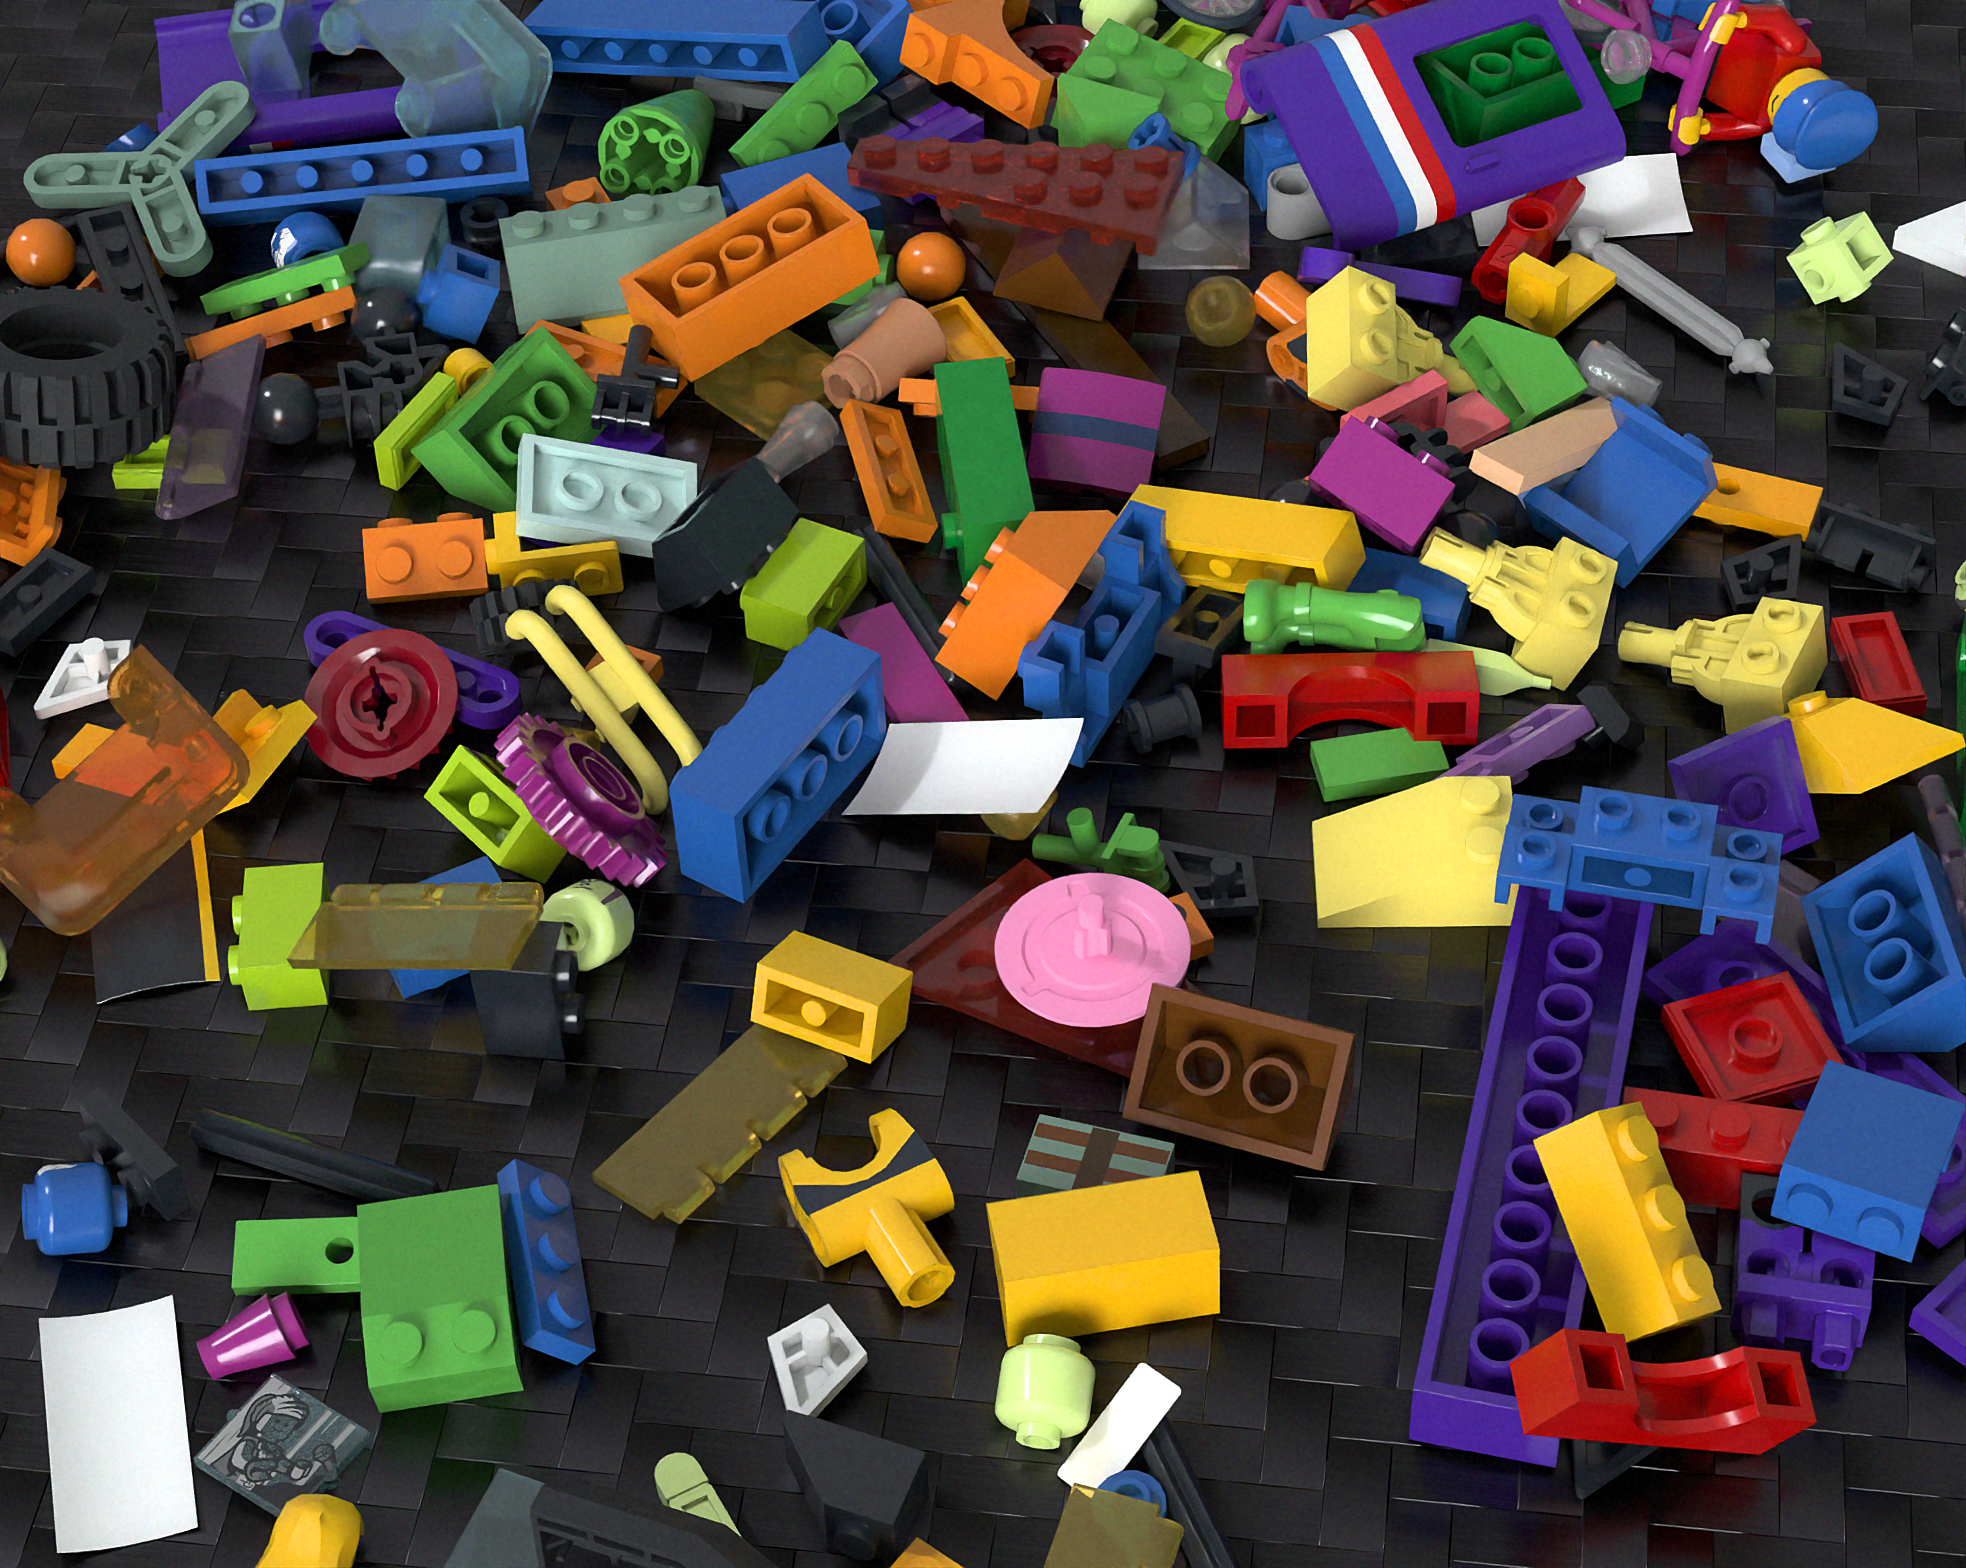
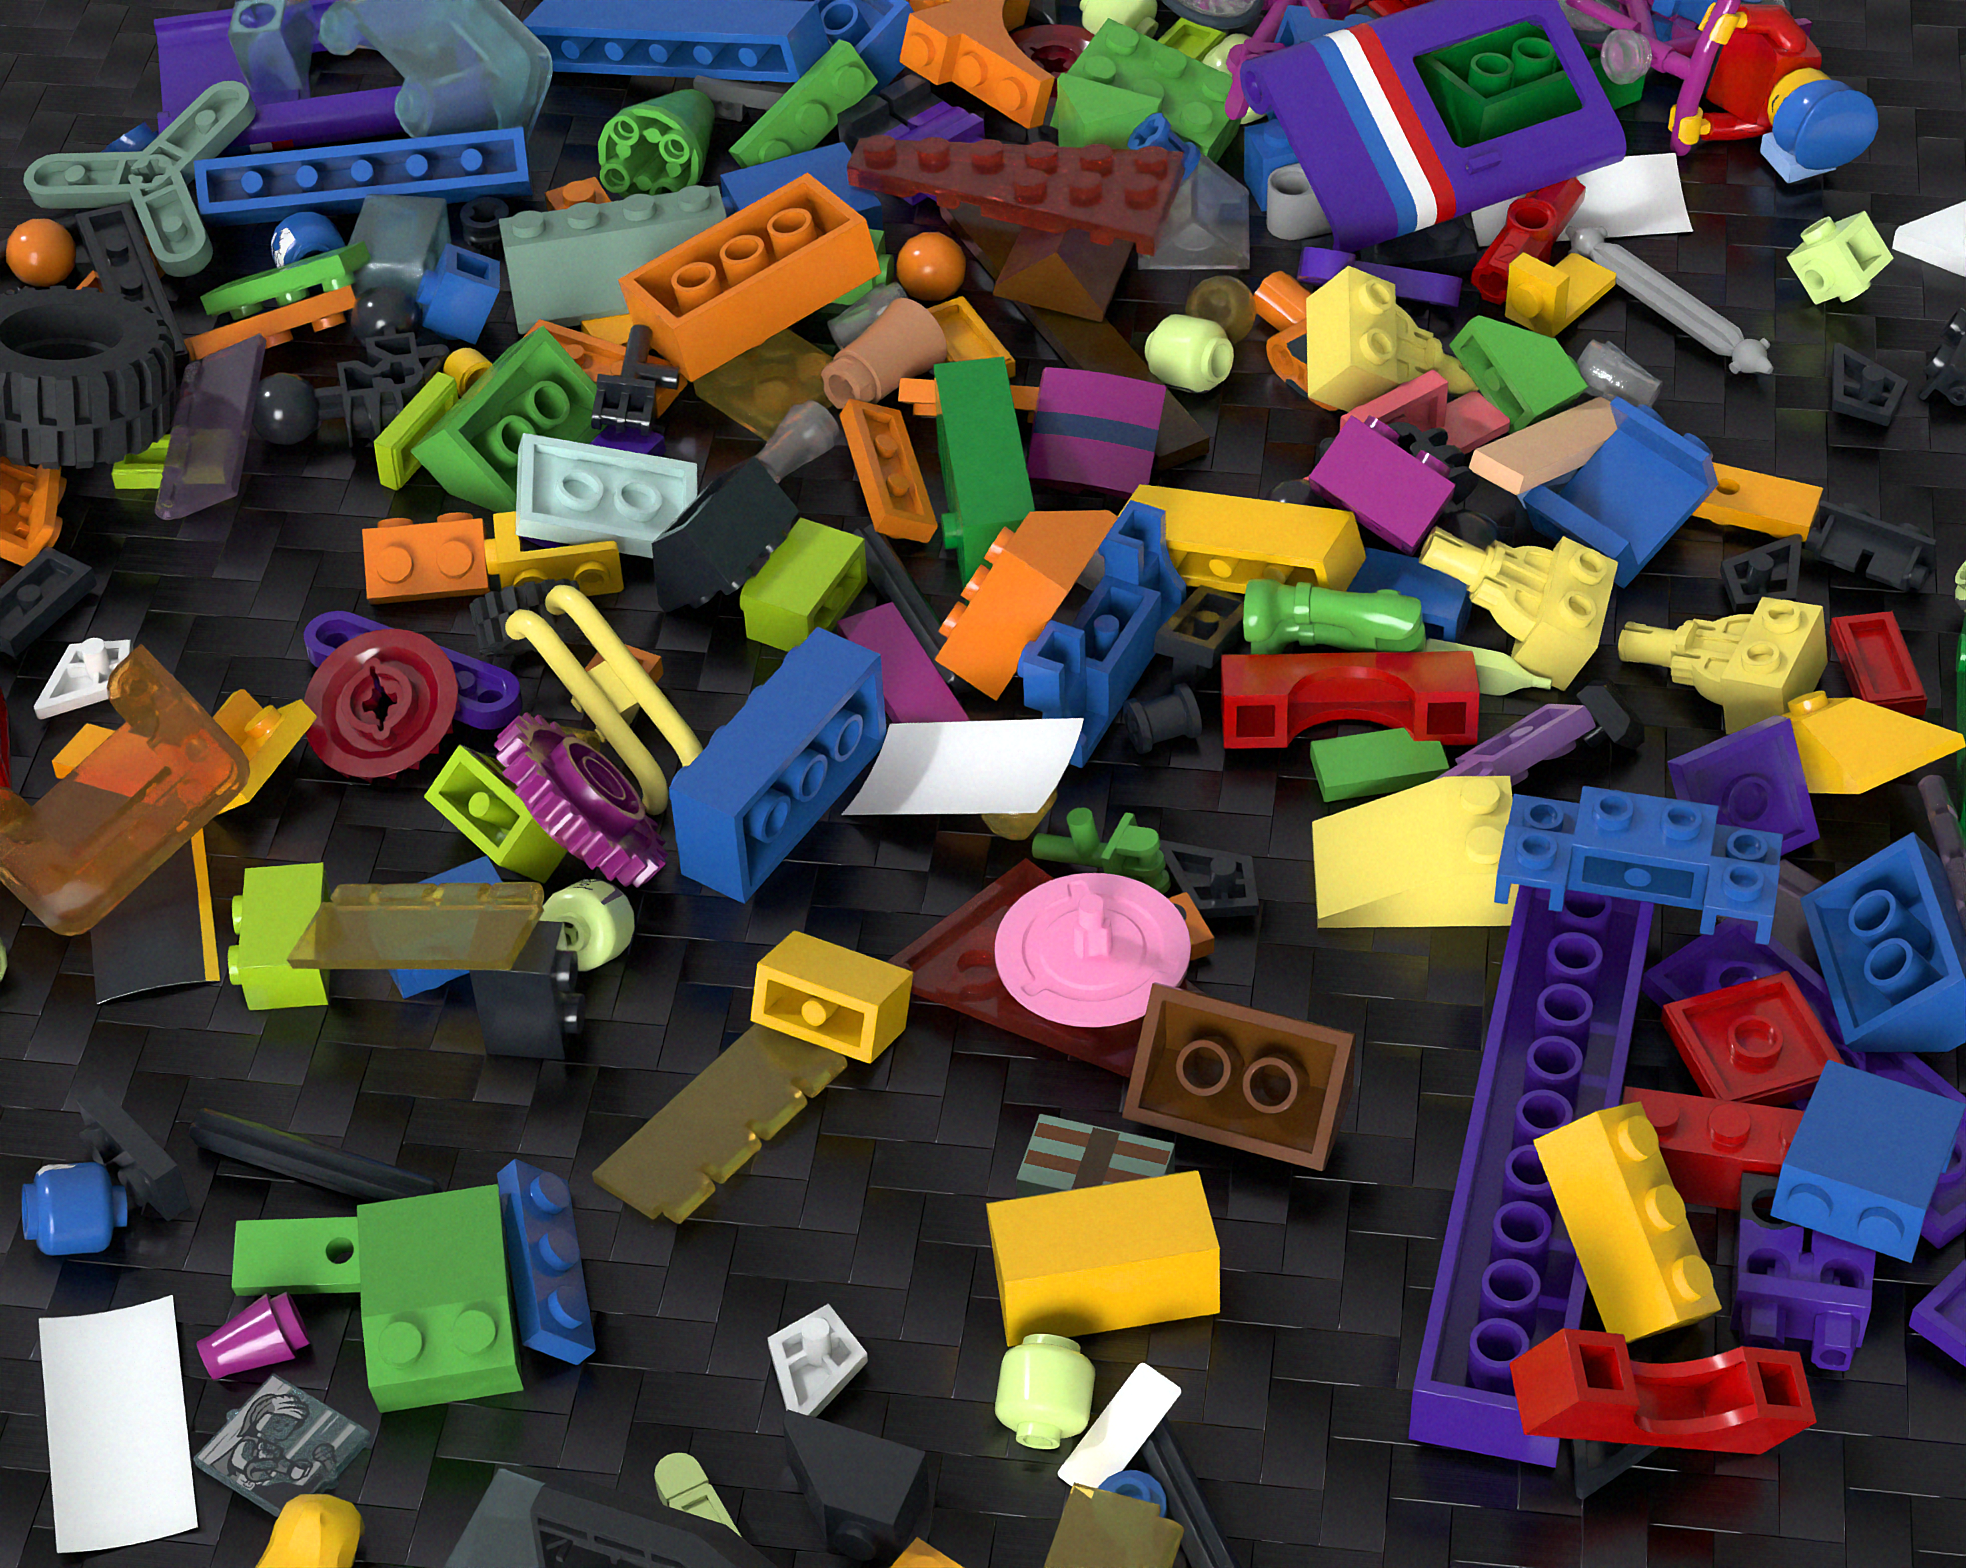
(878, 1209): yellow connector -> none
(1189, 353): none -> yellowish green head

